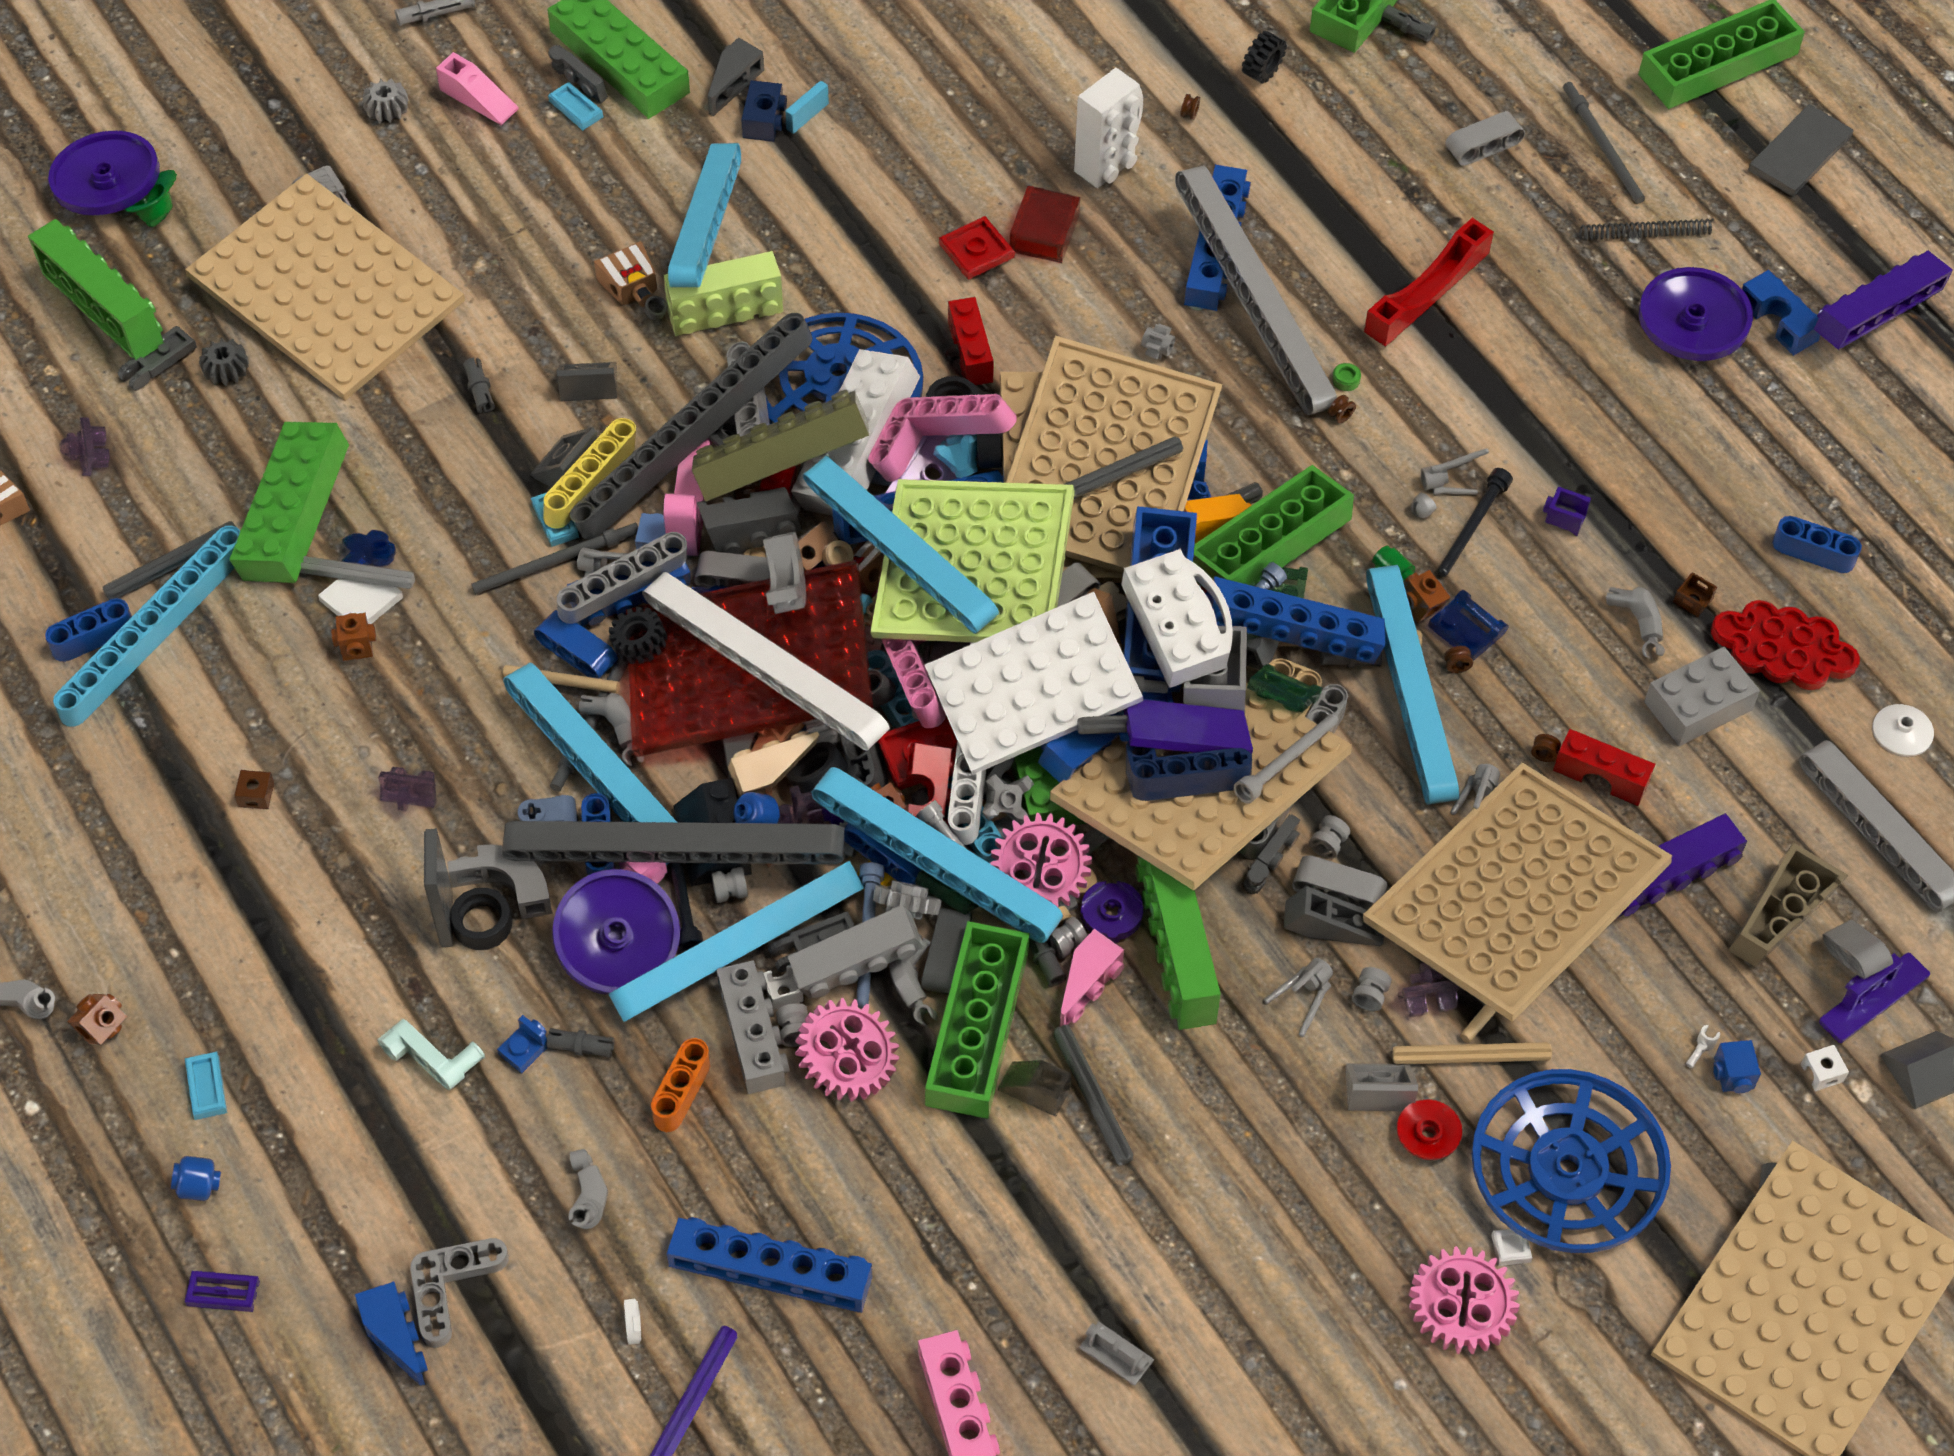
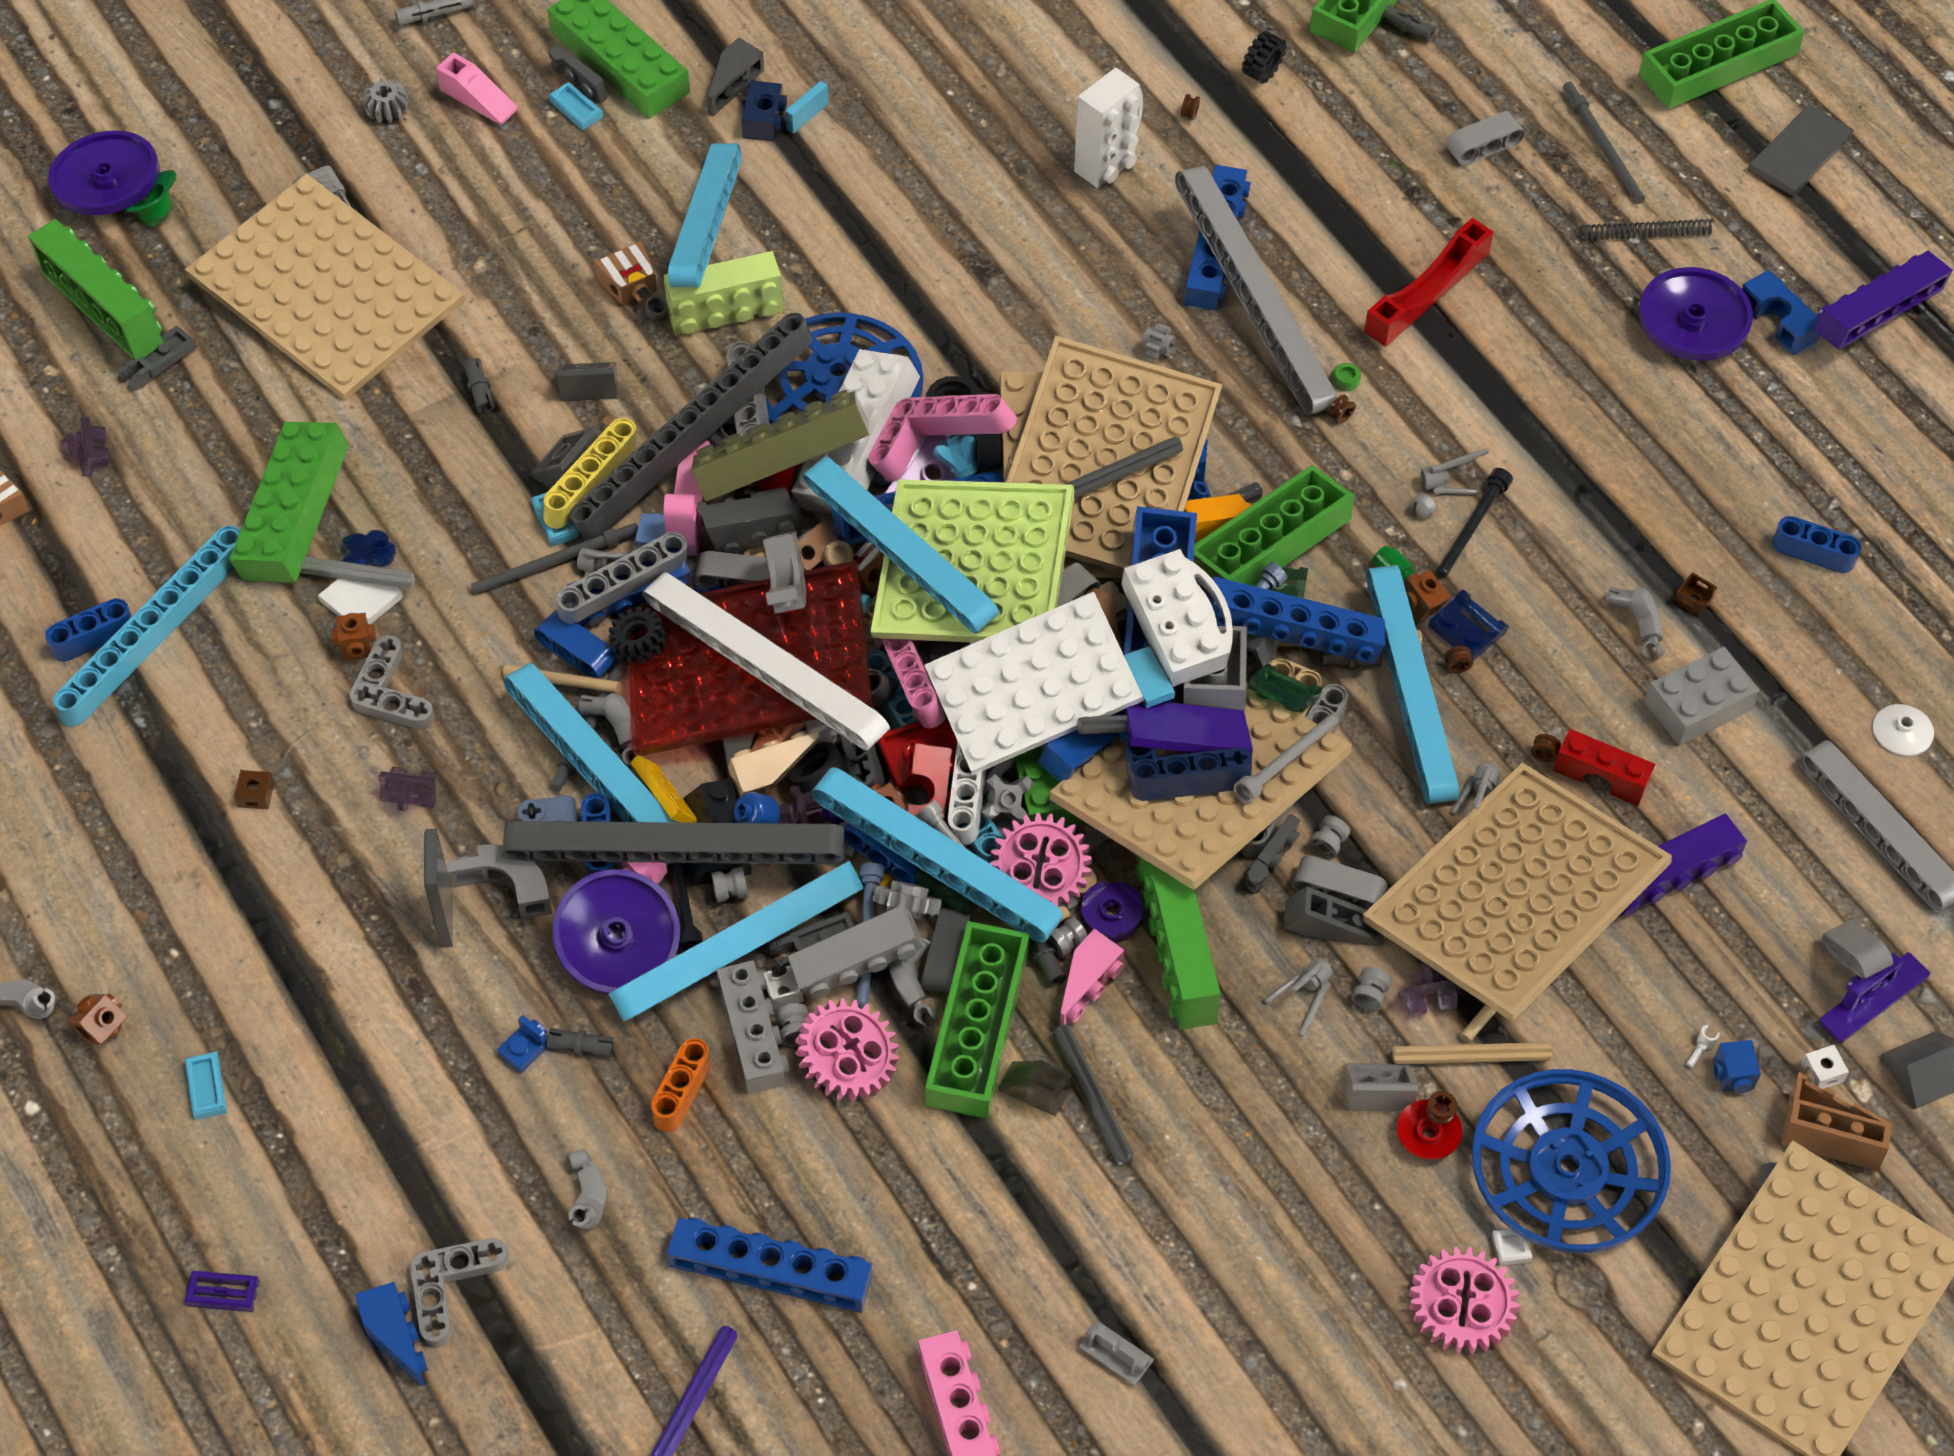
(158, 566): dark grey axle -> none
(195, 1178): blue head -> none
(223, 362): dark grey gear -> none
(379, 692): none -> light grey beam
(406, 1039): light aqua beam -> none
(475, 898): black tyre -> none
(633, 1321): white tile -> none
(663, 790): none -> yellow tile
(973, 345): red arch -> none
(976, 247): red plate -> none
(1044, 224): clear red brick -> none
(1149, 677): none -> medium azure tile
(1441, 1097): none -> reddish brown bush
(1567, 510): dark purple window -> none
(1785, 644): red plate -> none
(1790, 896): dark tan wedge -> none
(1834, 1127): none -> medium nougat wedge

